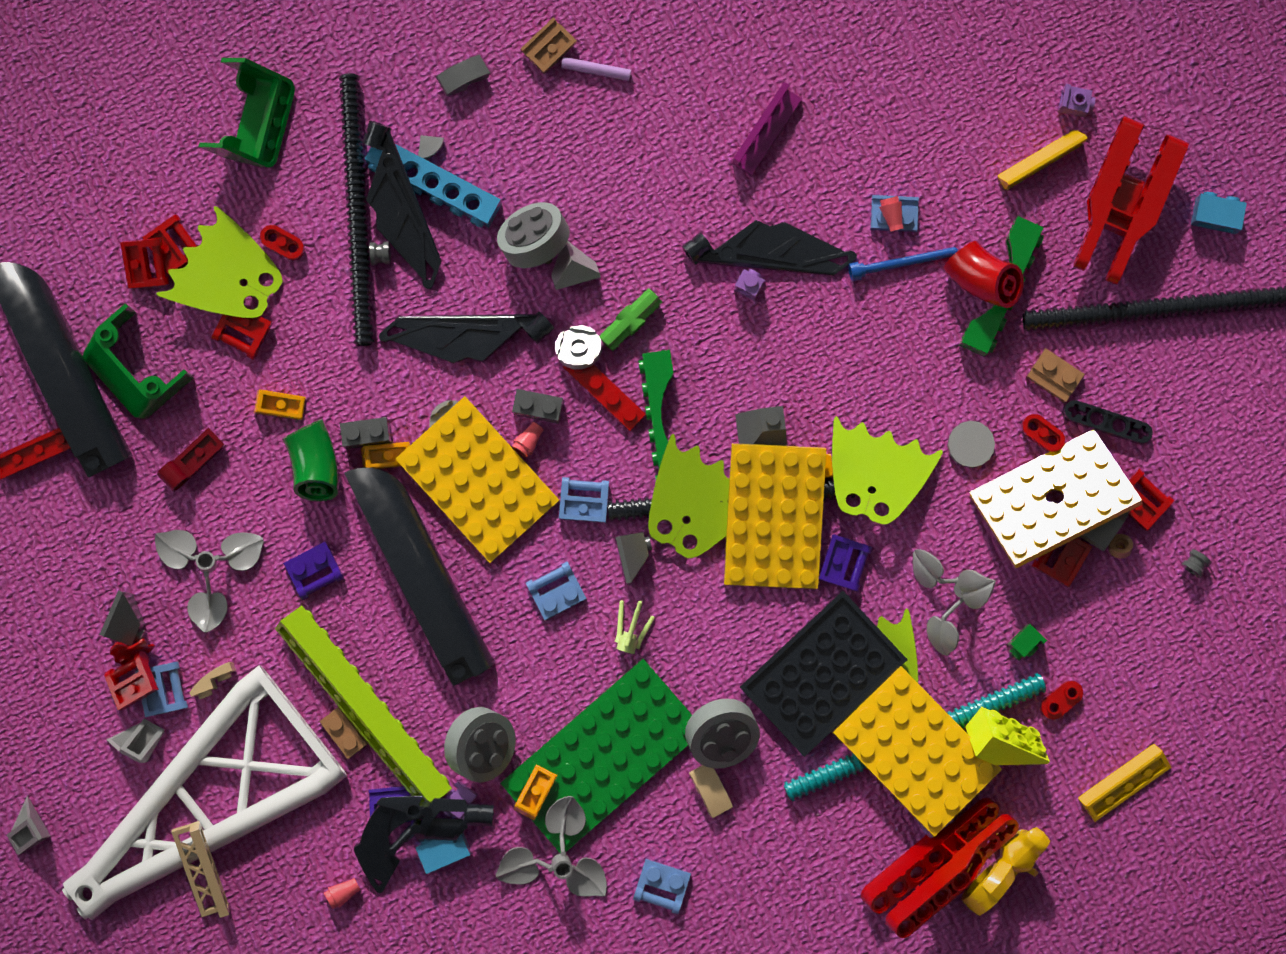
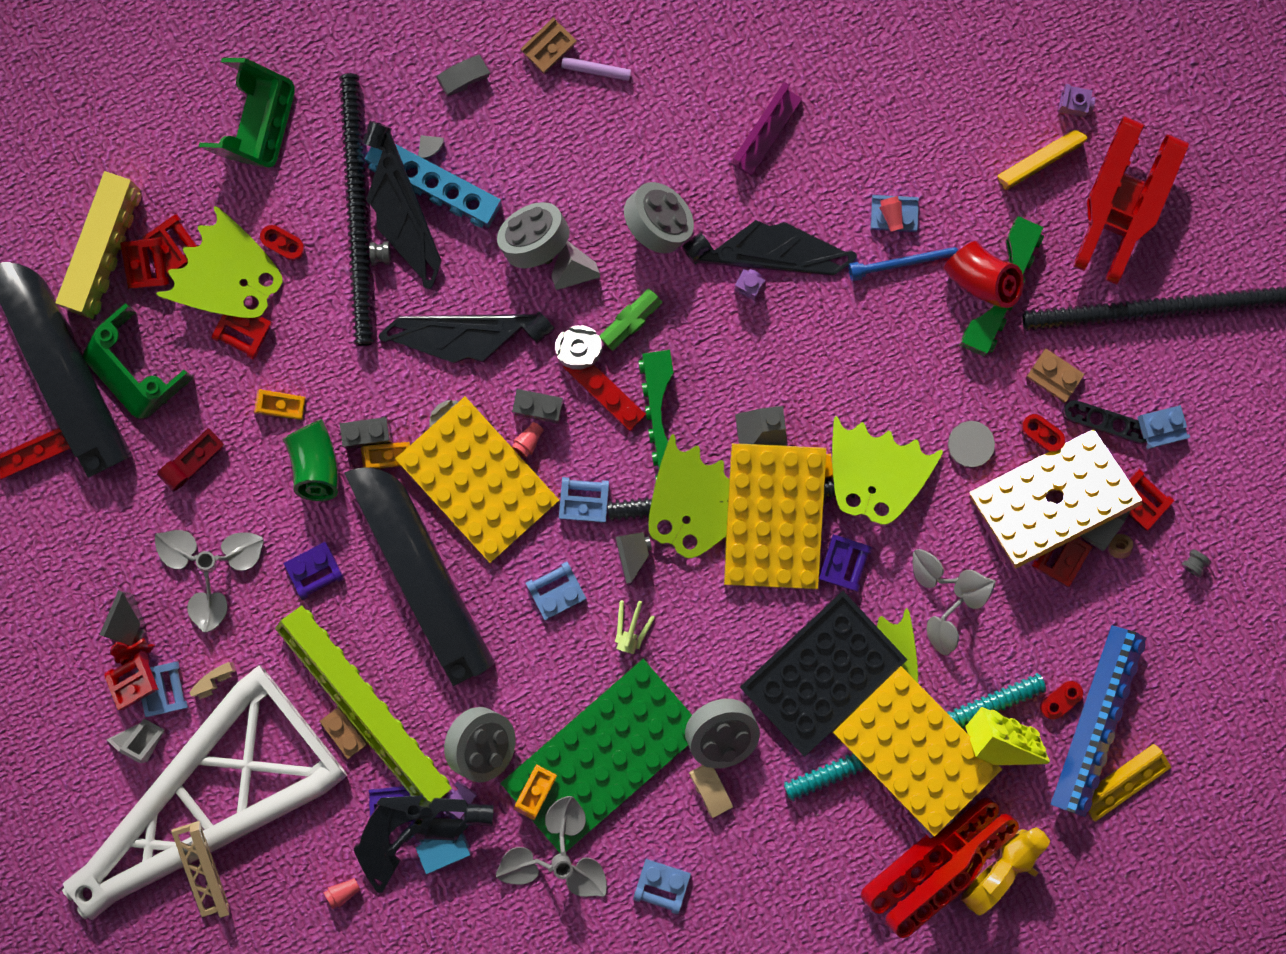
(27, 829): light grey slope -> none
(99, 245): none -> light yellow brick
(658, 217): none -> light grey wheel
(1025, 642): green brick -> none
(1098, 721): none -> blue brick
(1163, 426): none -> medium blue plate
(1218, 213): dark azure brick -> none

